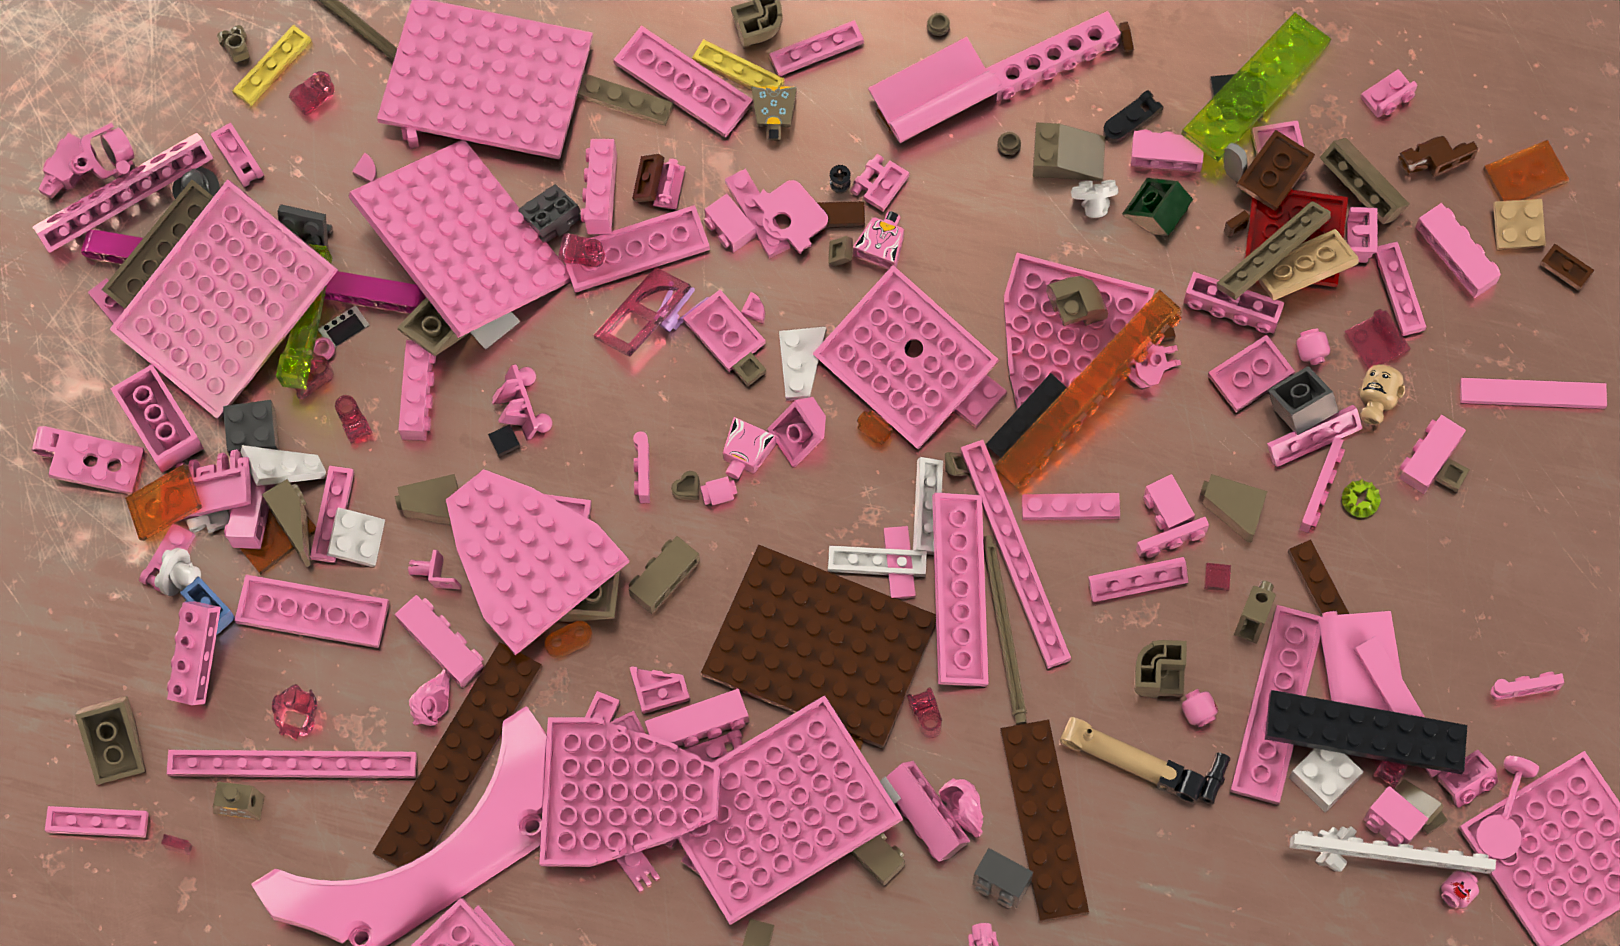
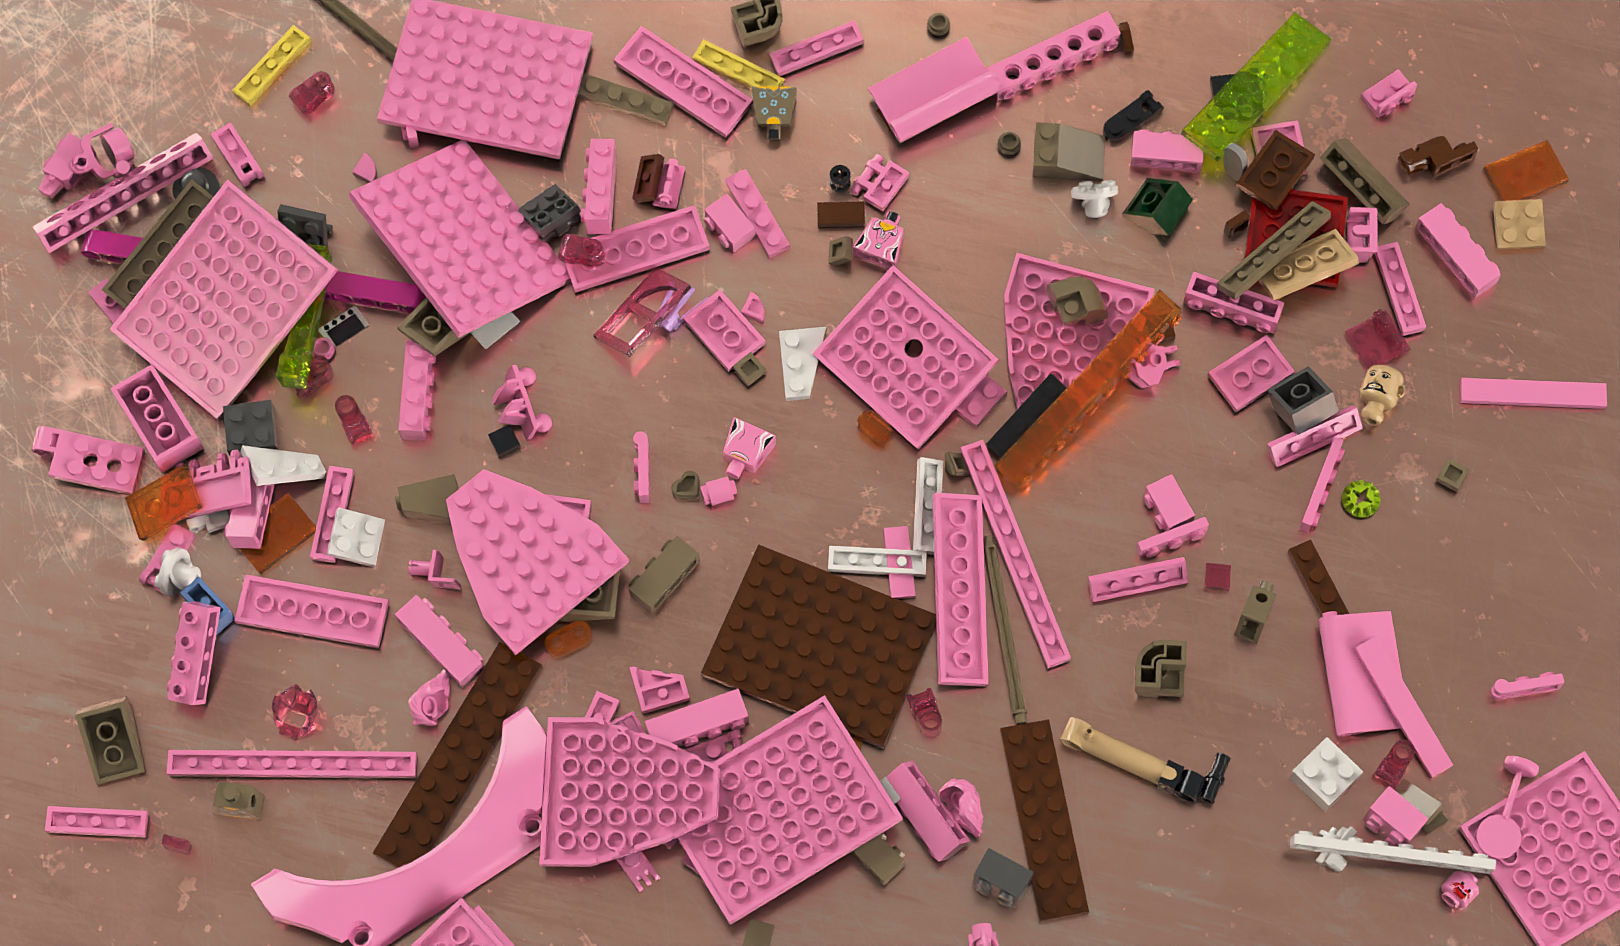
(234, 43): dark tan plate -> none
(288, 509): dark tan slope -> none
(795, 202): bright pink piece -> none
(799, 429): bright pink slope -> none
(1070, 506): bright pink plate -> none
(1199, 708): bright pink head -> none
(1234, 504): dark tan slope -> none
(1286, 669): bright pink plate -> none
(1313, 346): bright pink head -> none
(1366, 732): black plate -> none
(1431, 453): bright pink brick -> none
(1477, 778): bright pink bracket -> none
(1567, 267): reddish brown plate -> none

